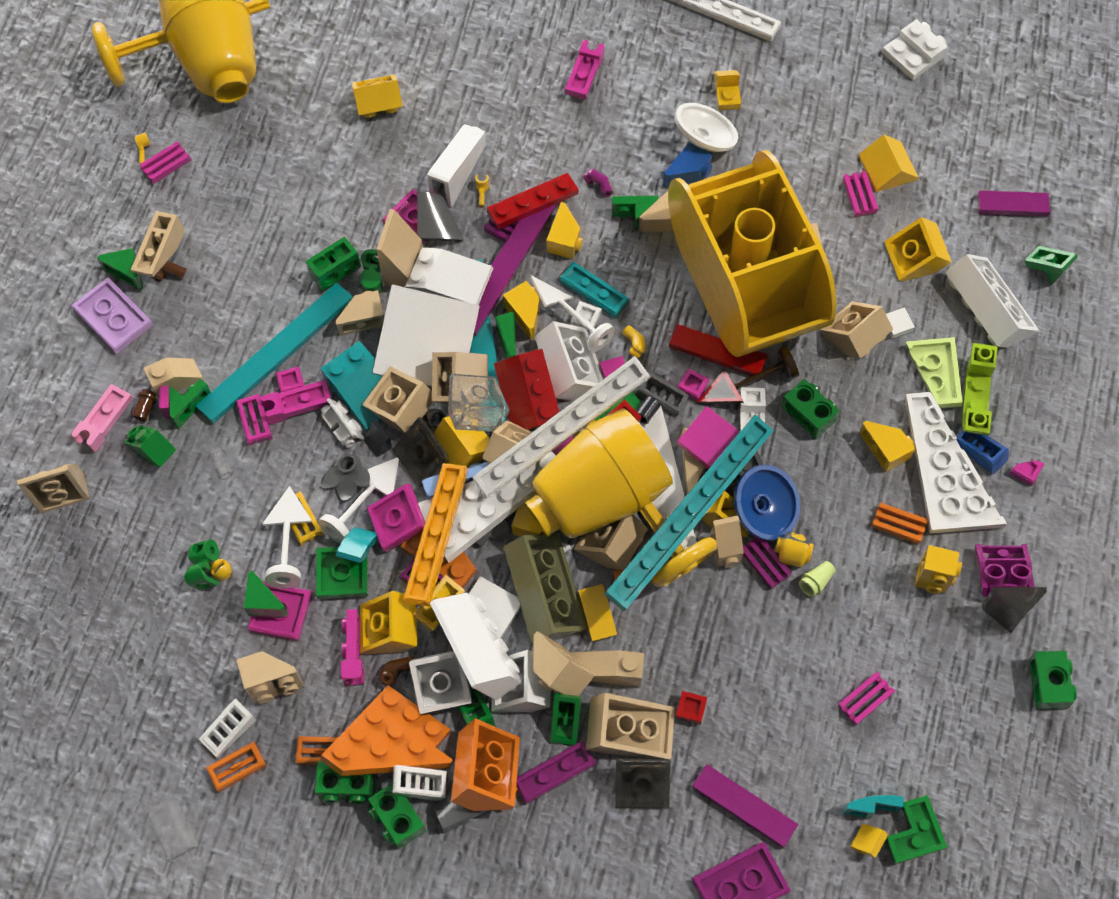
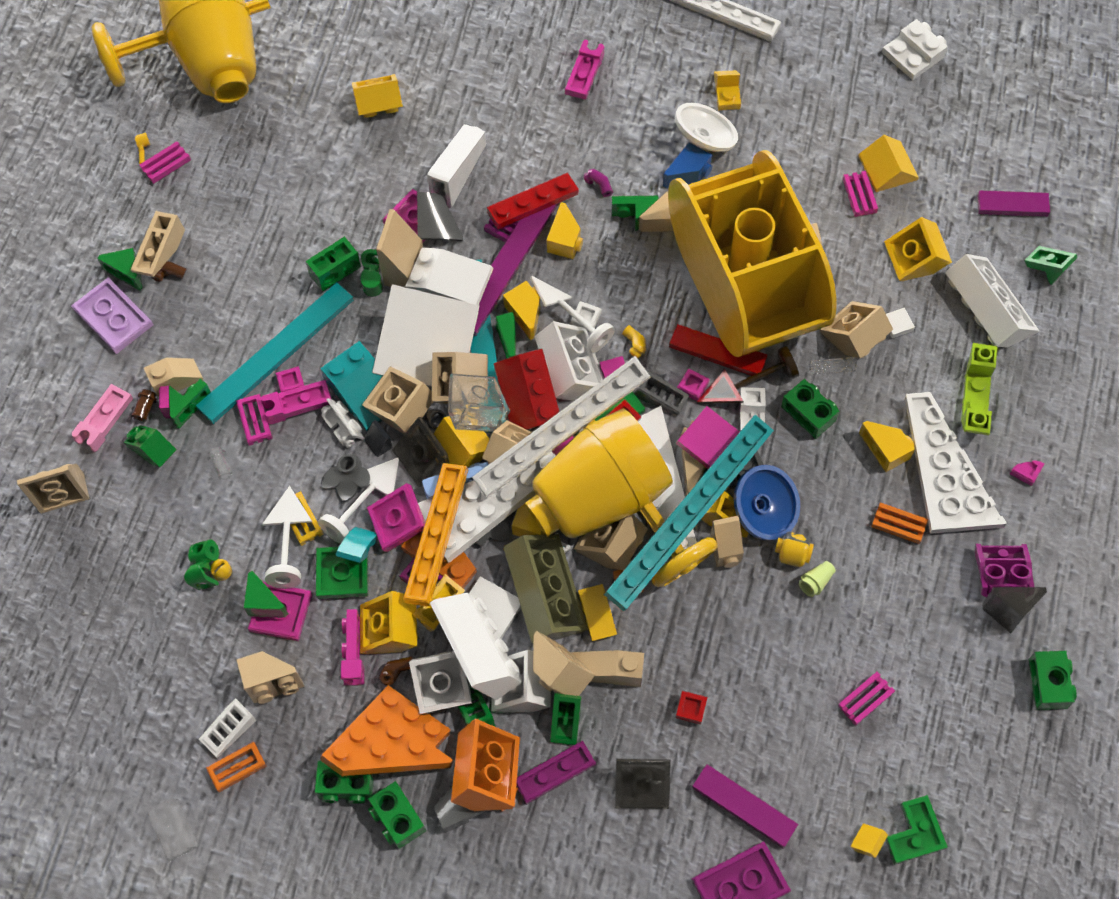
(314, 751): orange tile -> none
(361, 314): tan slope -> none
(439, 783): white slope -> none
(482, 186): yellow hand -> none
(594, 290): teal tile -> none
(630, 727): tan slope -> none
(648, 409): black hinge -> none
(772, 555): magenta tile -> none
(866, 806): teal slope -> none
(938, 369): yellowish green wing -> none
(938, 569): yellow brick -> none
(993, 459): blue slope -> none

